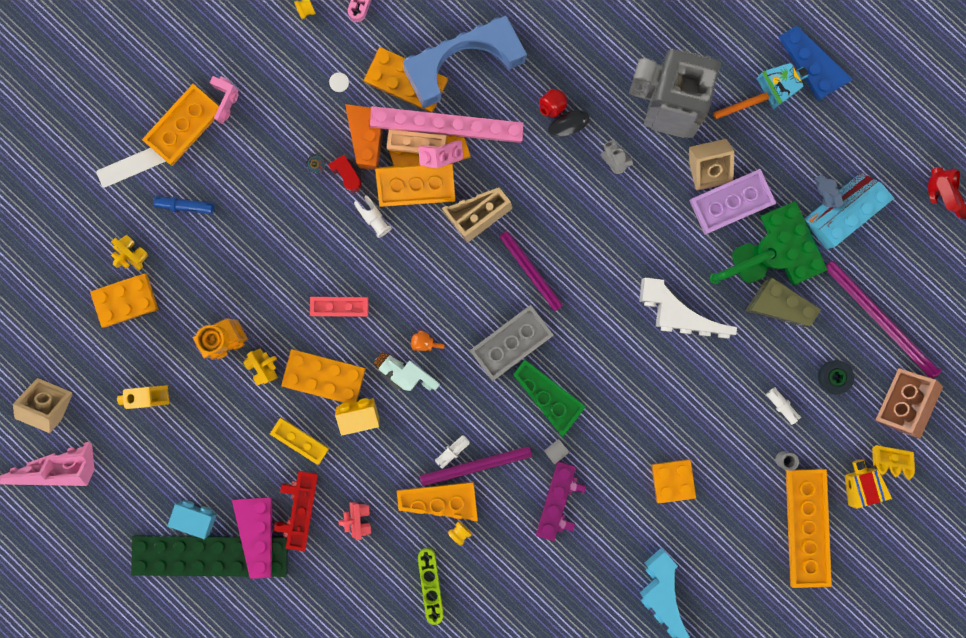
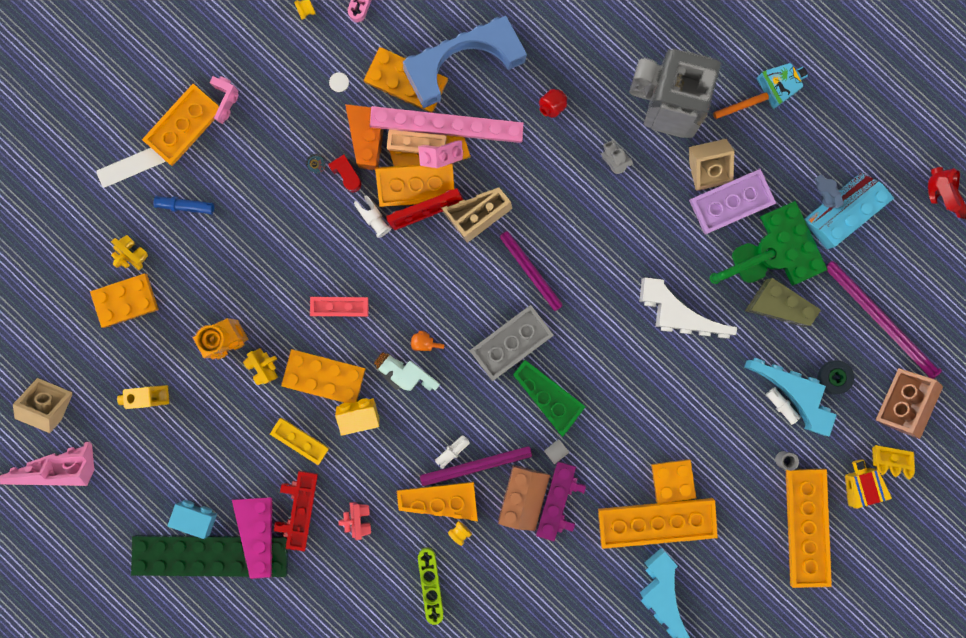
(424, 209): none -> red plate
(523, 498): none -> nougat slope
(569, 123): black arm -> none
(657, 523): none -> light orange plate
(803, 394): none -> medium azure arch
(823, 73): blue wing -> none

